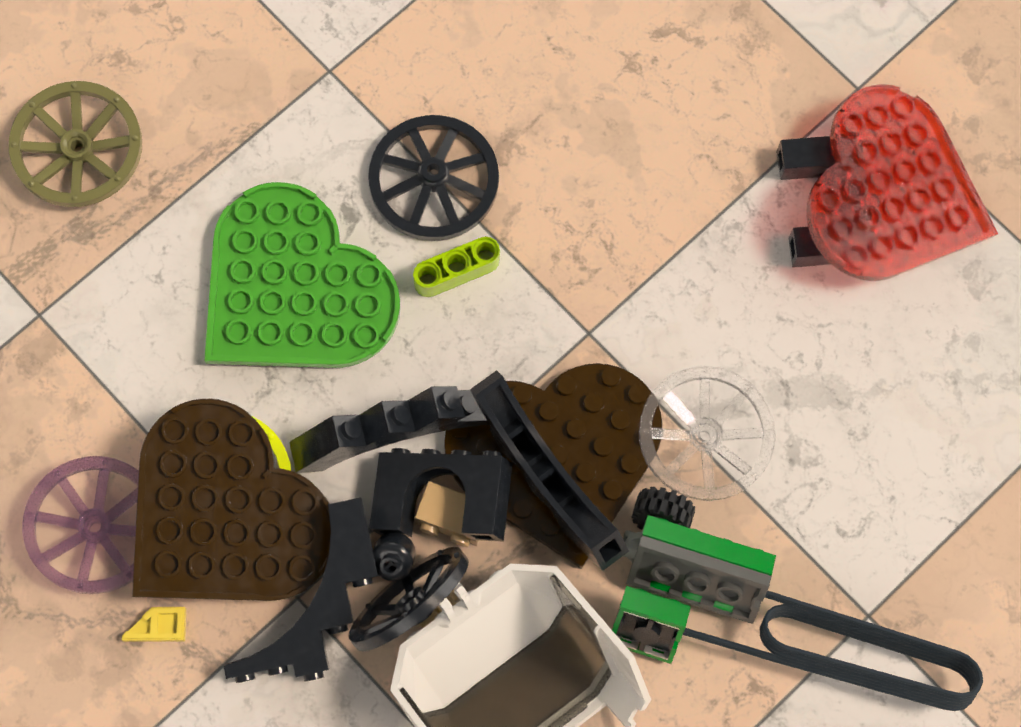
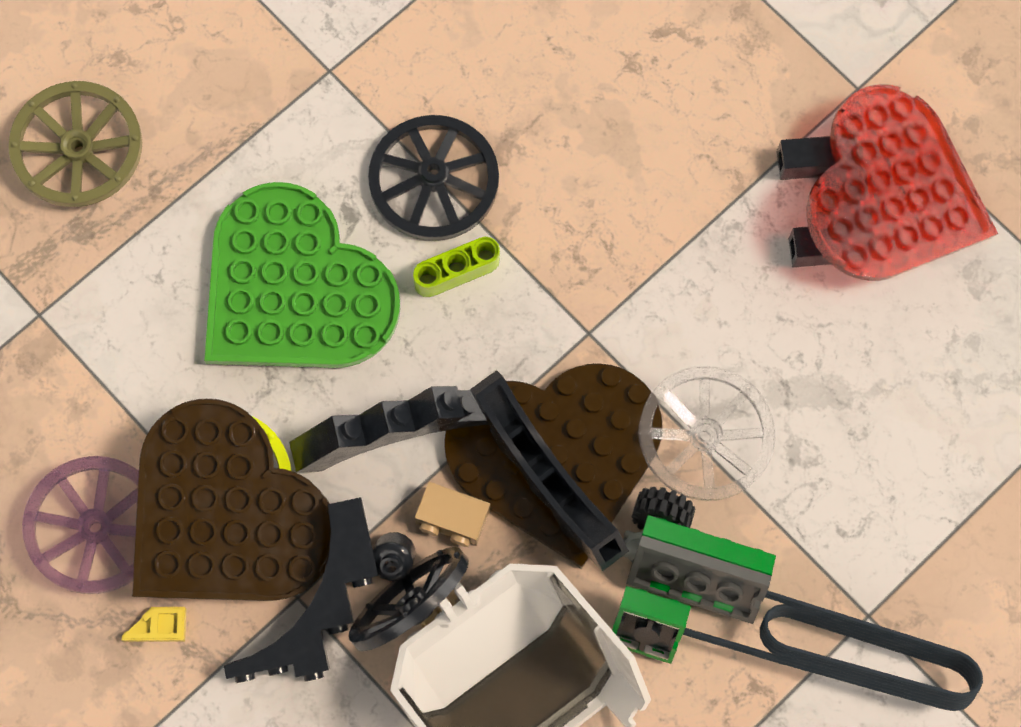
(404, 475): black arch -> none

